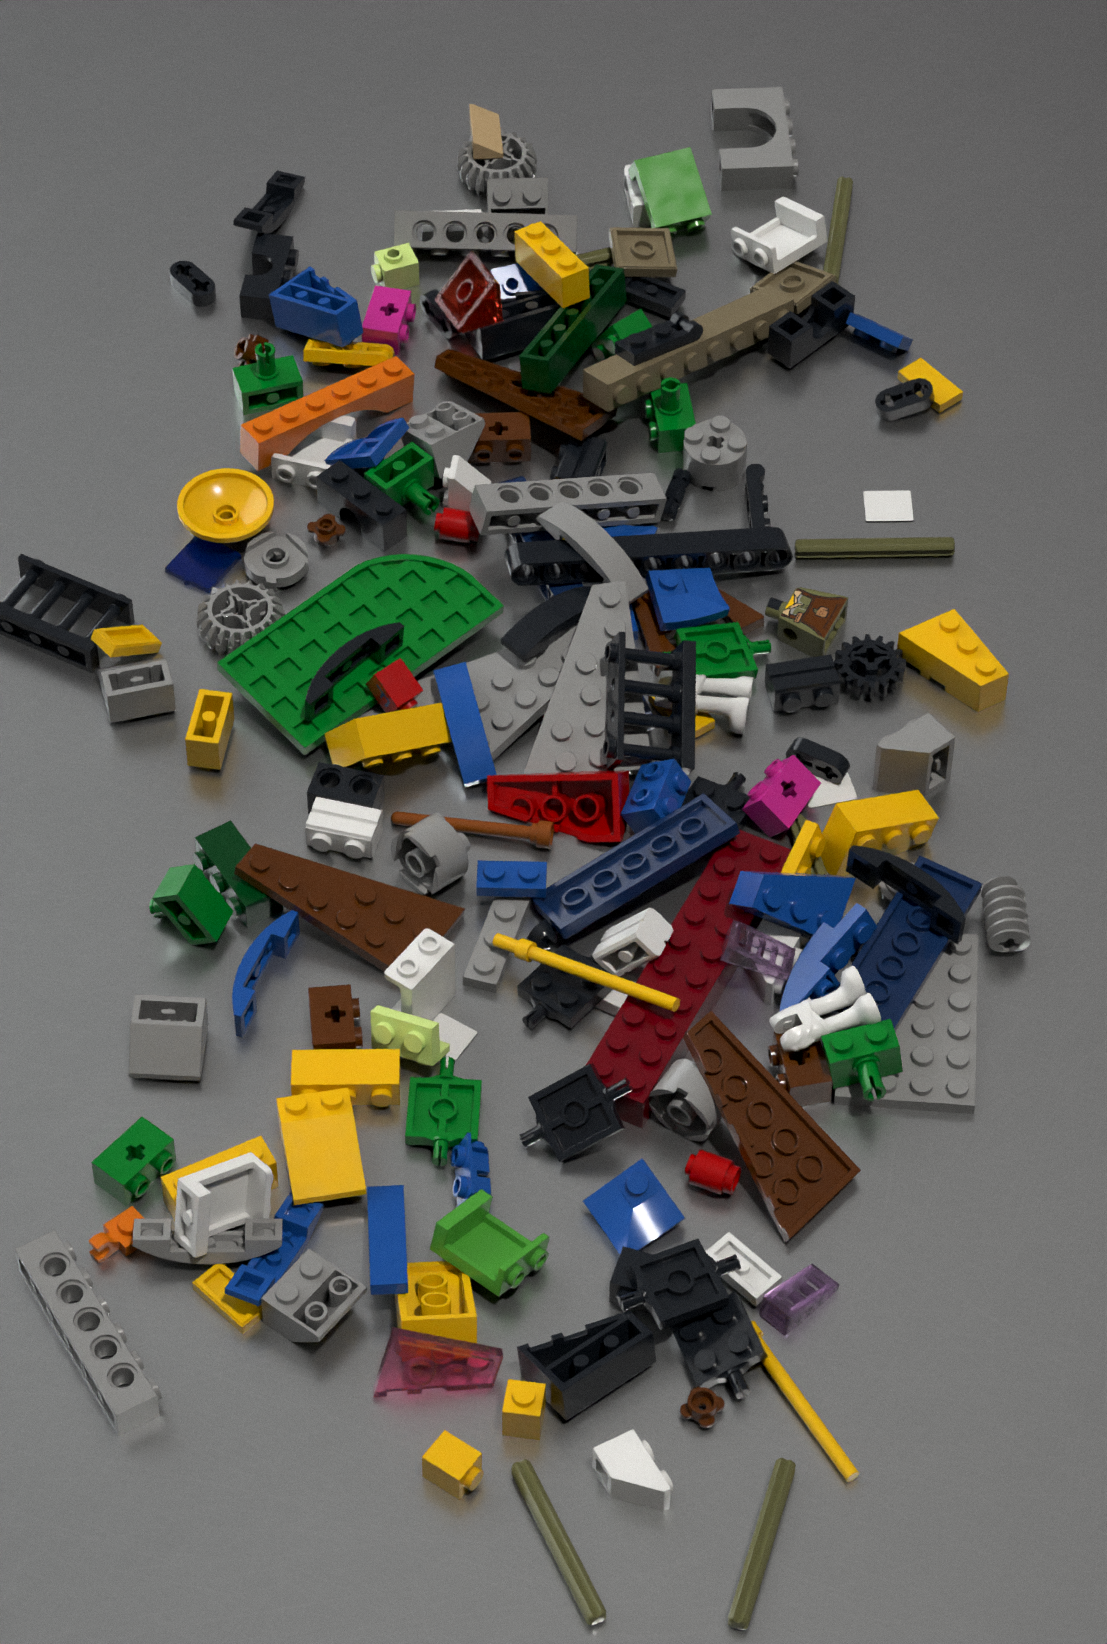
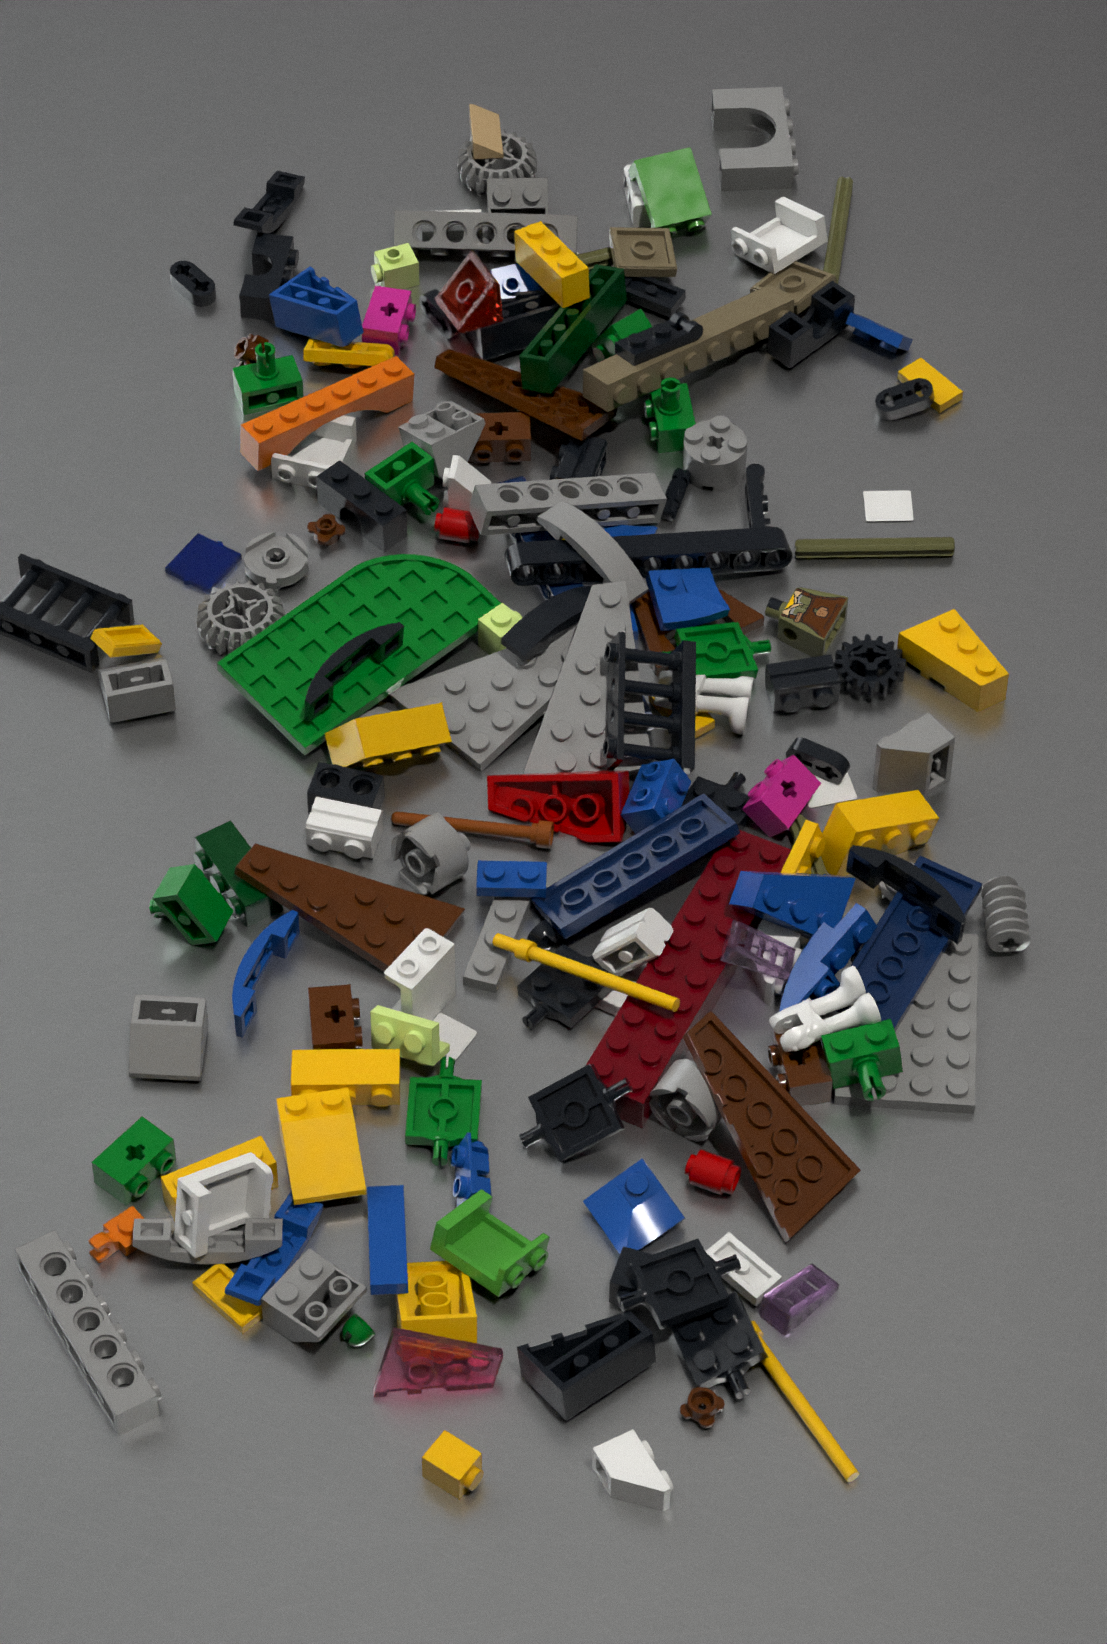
(209, 729): yellow brick -> none
(225, 505): yellow dish -> none
(358, 1329): none -> green hinge
(372, 449): blue plate -> none
(395, 687): red brick -> none
(465, 723): blue slope -> none
(494, 626): none -> yellowish green brick
(523, 1409): yellow brick -> none
(558, 1542): olive axle -> none
(761, 1544): olive axle -> none

